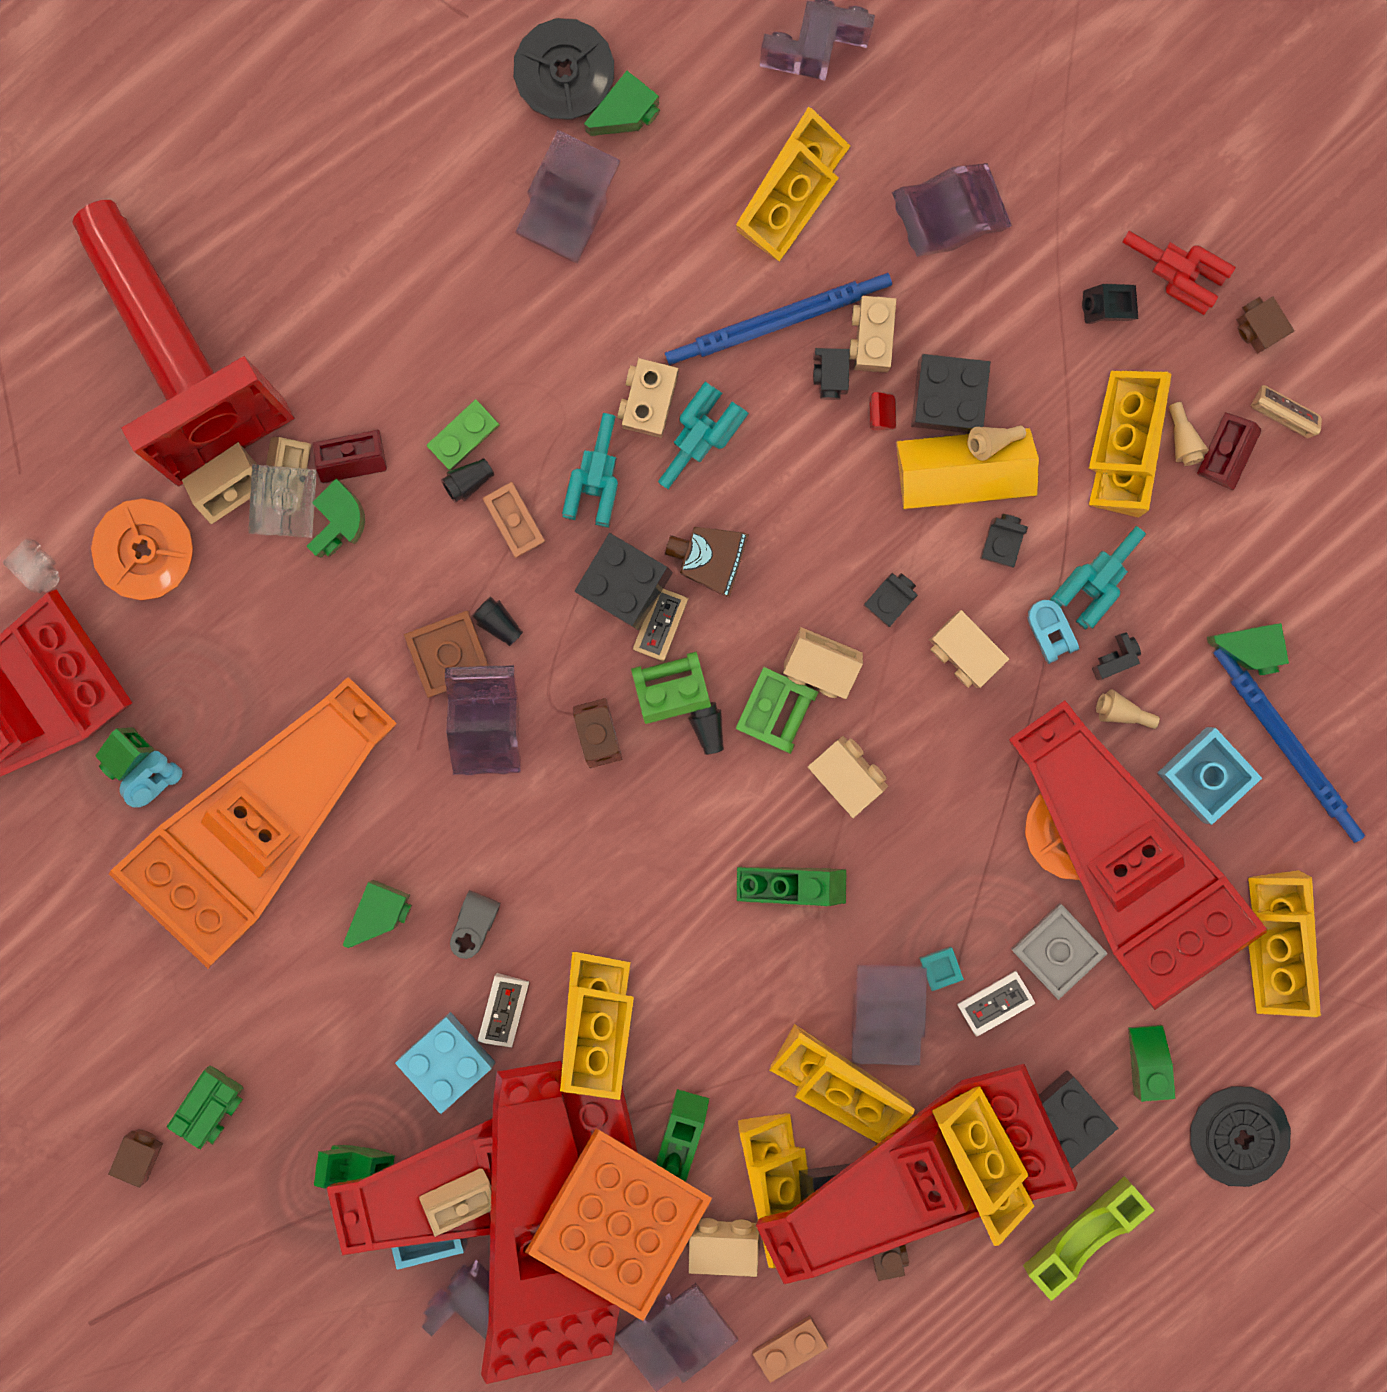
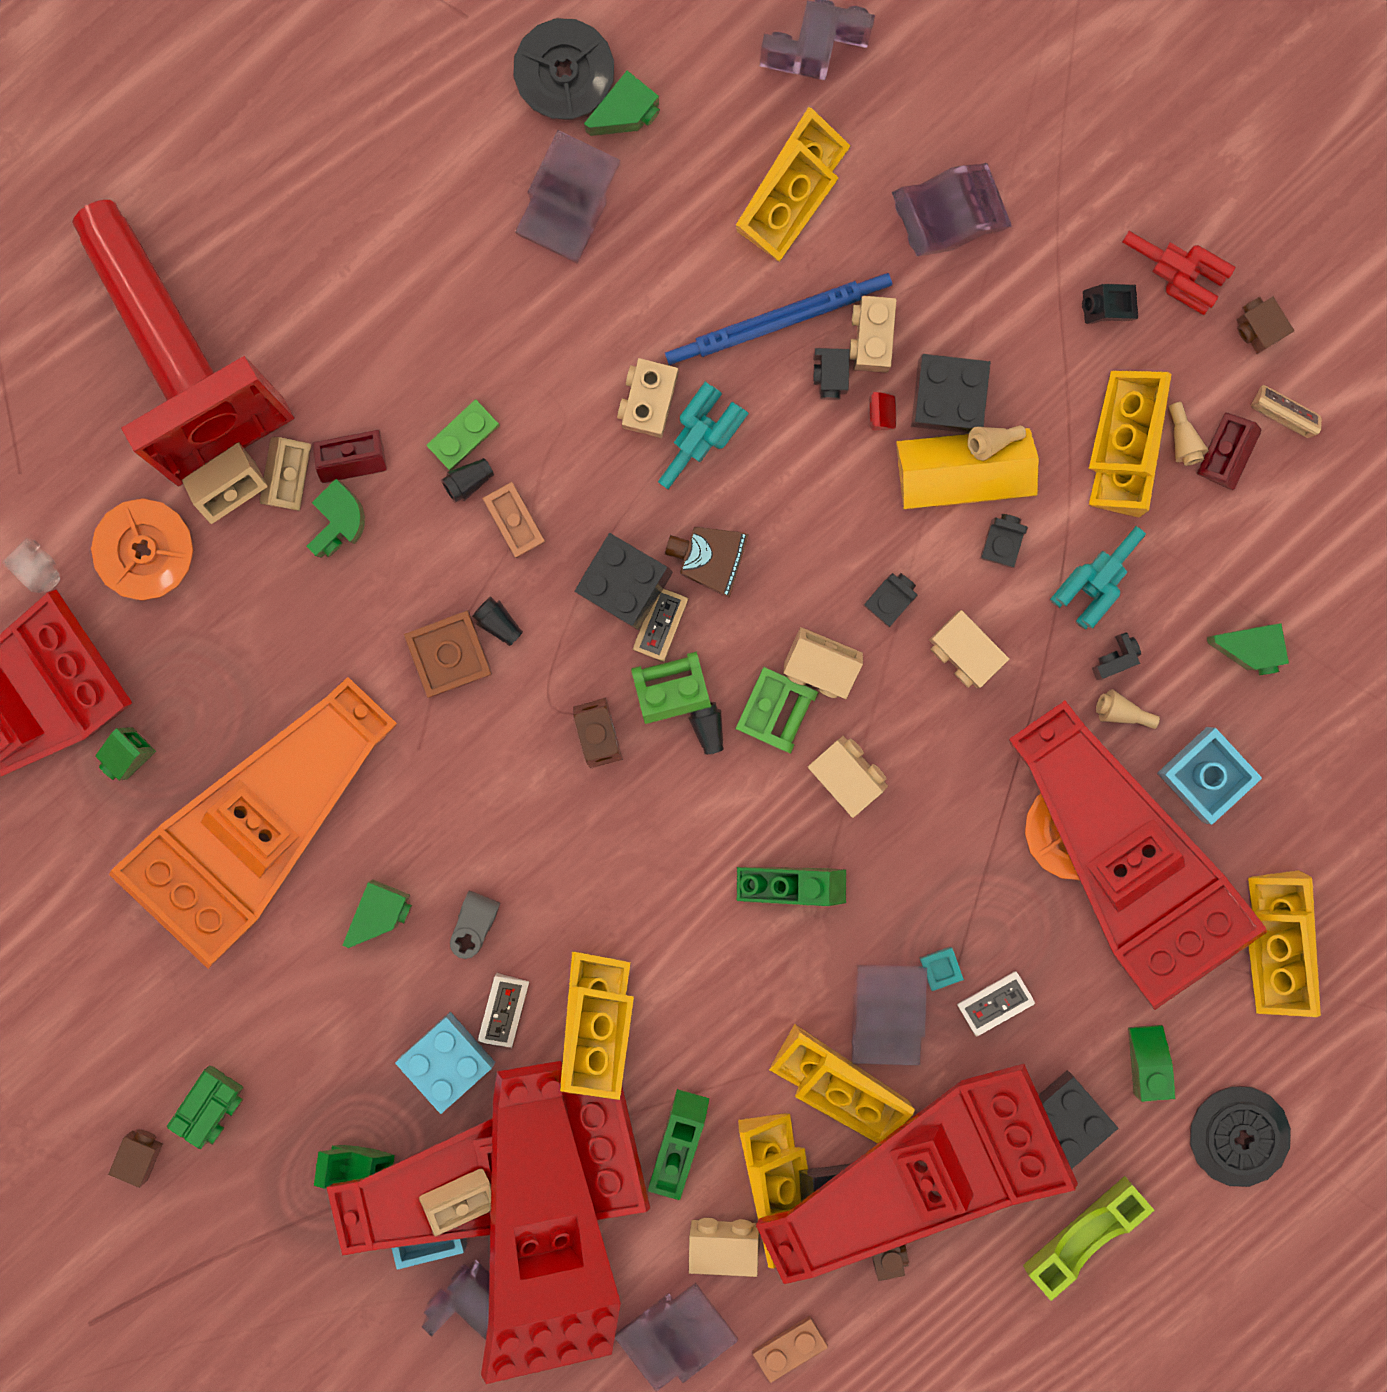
(140, 788): medium azure plate -> none
(282, 501): clear tile -> none
(483, 720): clear purple bracket -> none
(595, 477): teal plant -> none
(618, 1224): orange plate -> none
(985, 1162): yellow slope -> none
(1045, 618): medium azure plate -> none
(1059, 951): light grey tile -> none
(1290, 745): blue axle -> none

